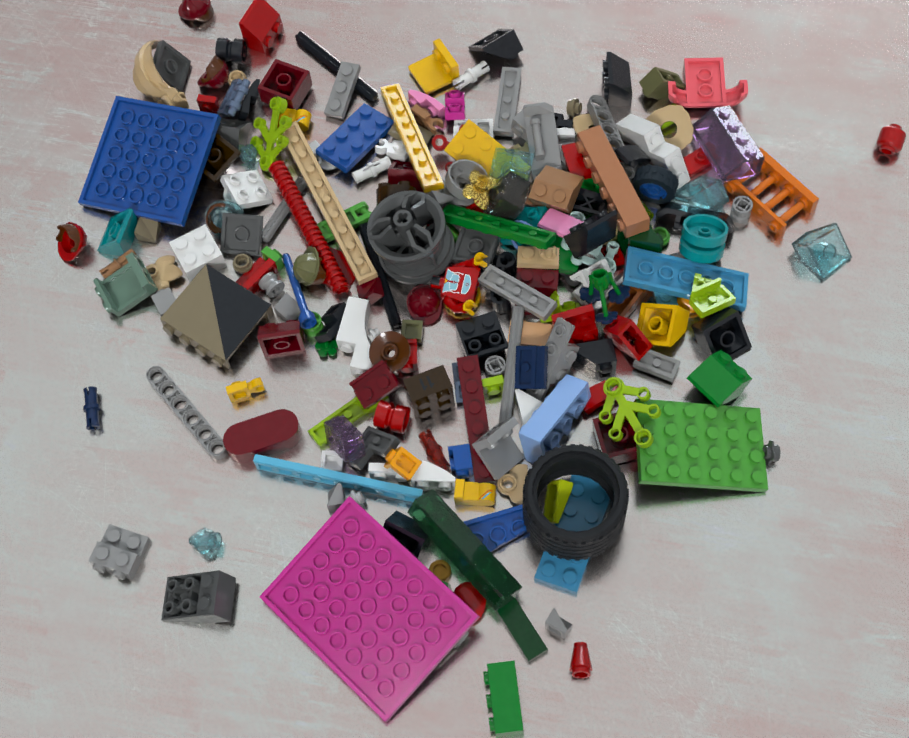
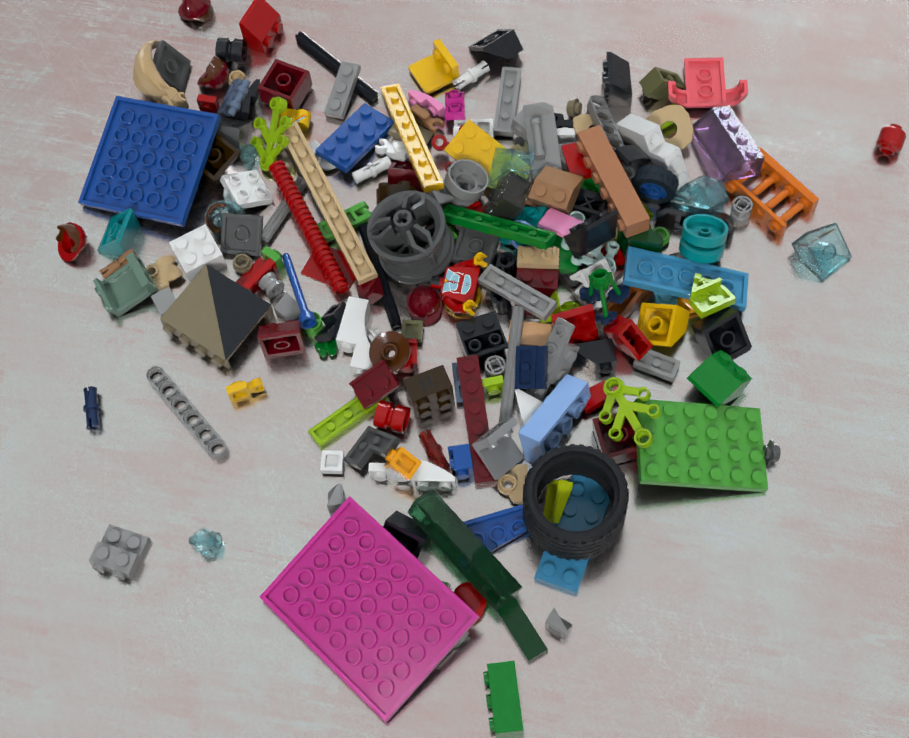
(147, 230): dark tan slope -> none
(199, 597): dark grey slope -> none
(262, 435): dark red plant -> none
(308, 268): olive piece -> none
(333, 478): medium azure tile -> none
(344, 438): clear purple brick -> none
(358, 497): white plate -> none
(441, 570): pearl gold tile -> none
(474, 493): yellow leg -> none
(478, 188): clear yellow animal -> none
(580, 661): red cone -> none
(696, 162): red plate -> none

